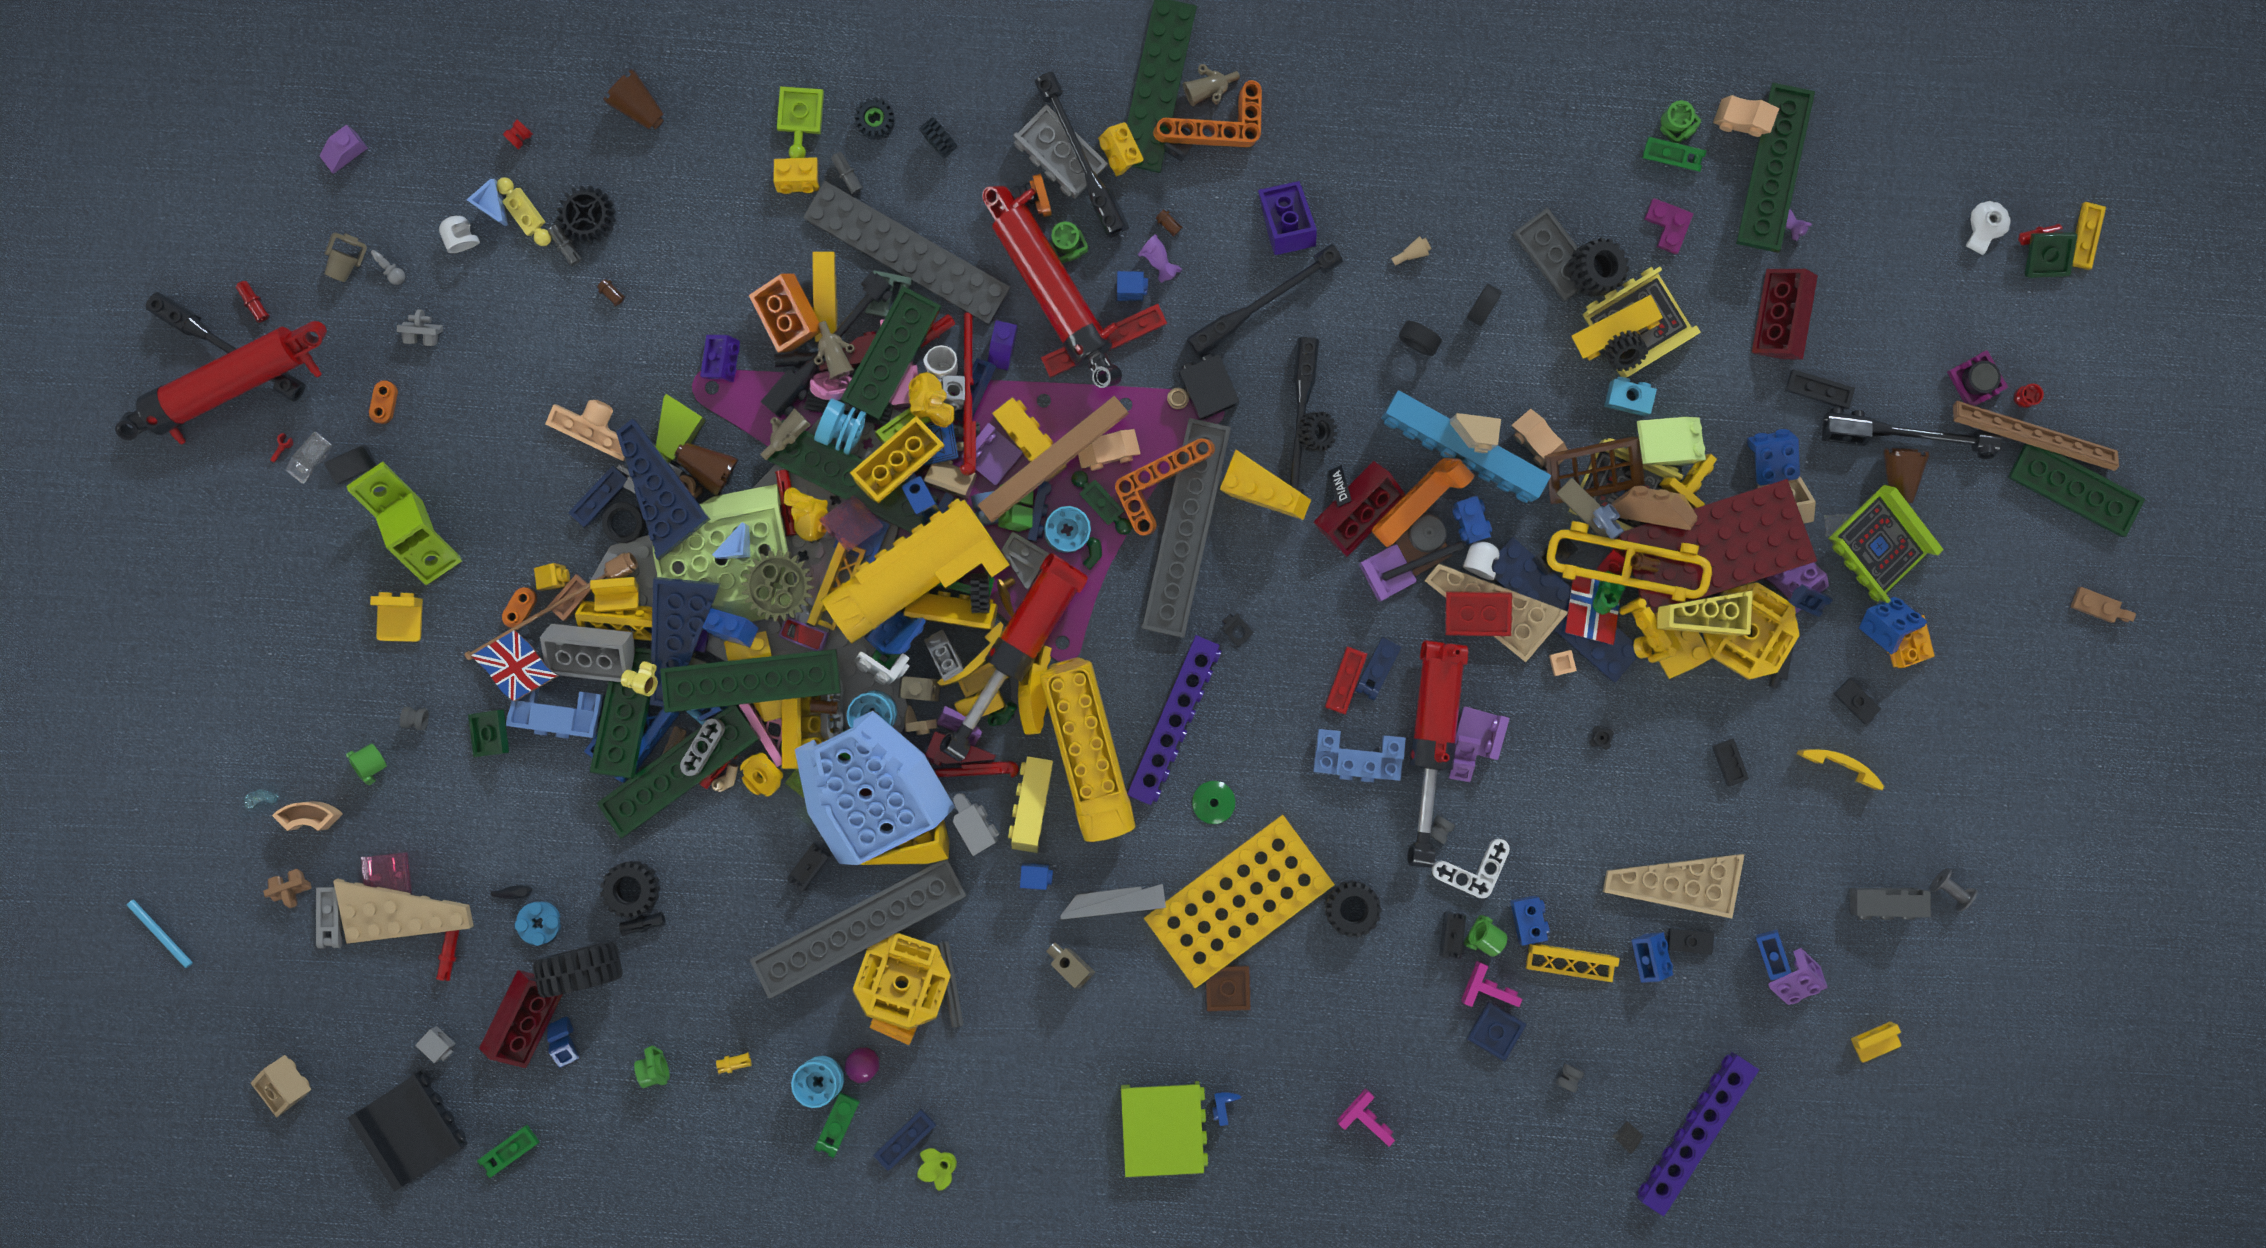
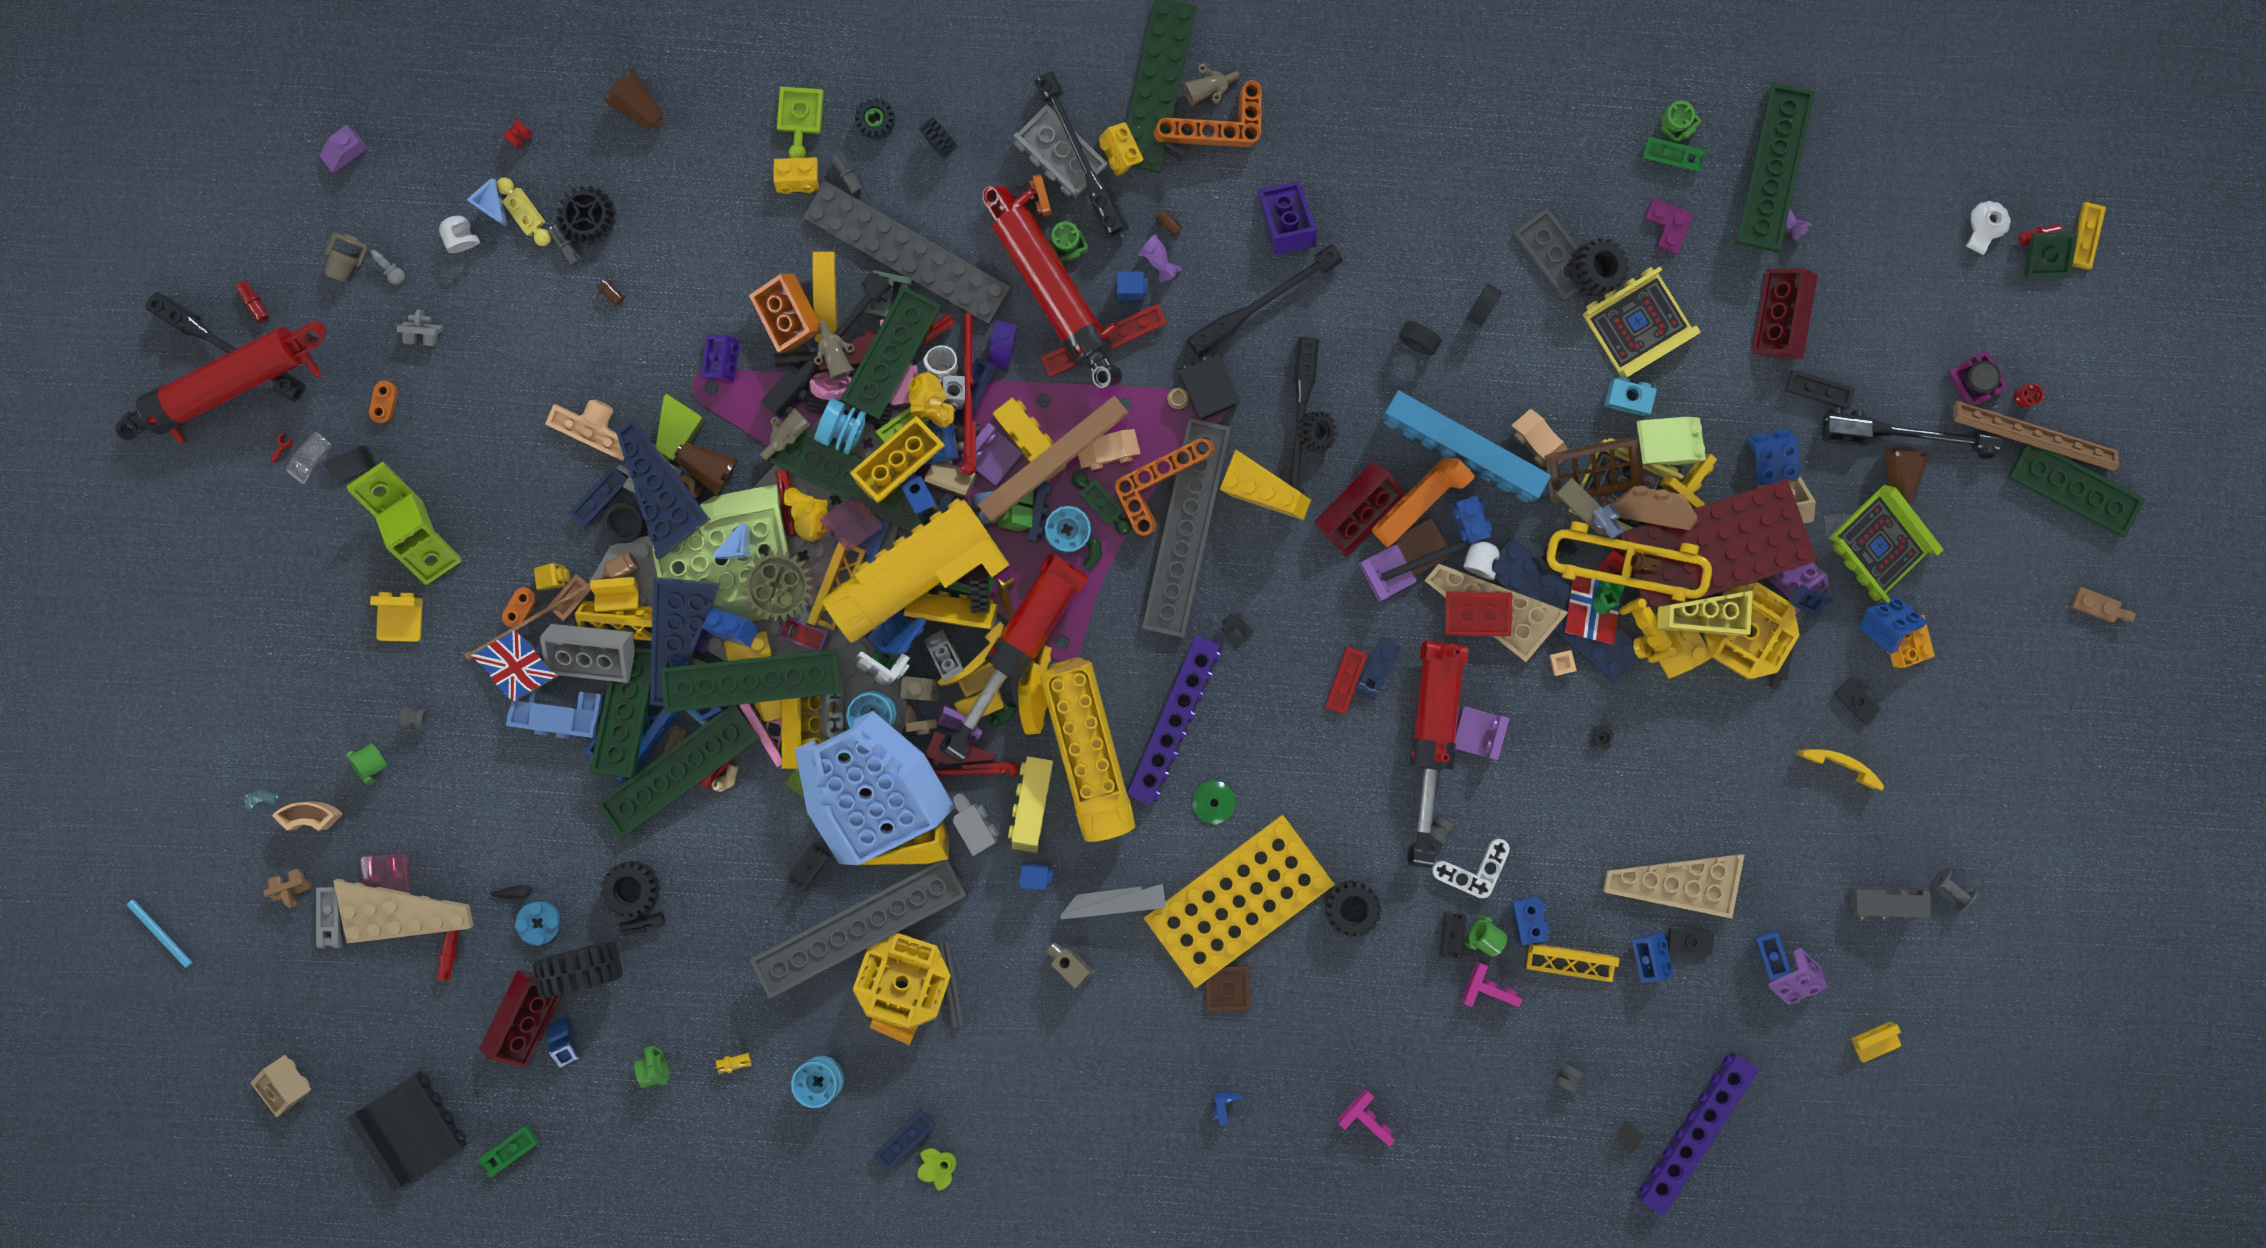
(436, 1045): light grey brick -> none
(488, 733): dark green plate -> none
(642, 682): light yellow piece -> none
(699, 763): light grey beam -> none
(770, 774): yellow plate -> none
(823, 706): reddish brown pin -> none
(837, 1124): green plate -> none
(862, 1065): magenta hair -> none
(1024, 558): light grey wing -> none
(1163, 1130): lime panel -> none
(1339, 485): black sticker -> none
(1358, 763): medium blue bracket -> none
(1416, 249): tan cone -> none
(1427, 533): dark grey piece -> none
(1465, 758): medium lavender slope -> none
(1477, 431): tan slope -> none
(1496, 1031): dark blue plate -> none
(1616, 347): black tyre -> none
(1634, 318): yellow wedge -> none
(1730, 762): black plate -> none
(1745, 116): light nougat brick -> none

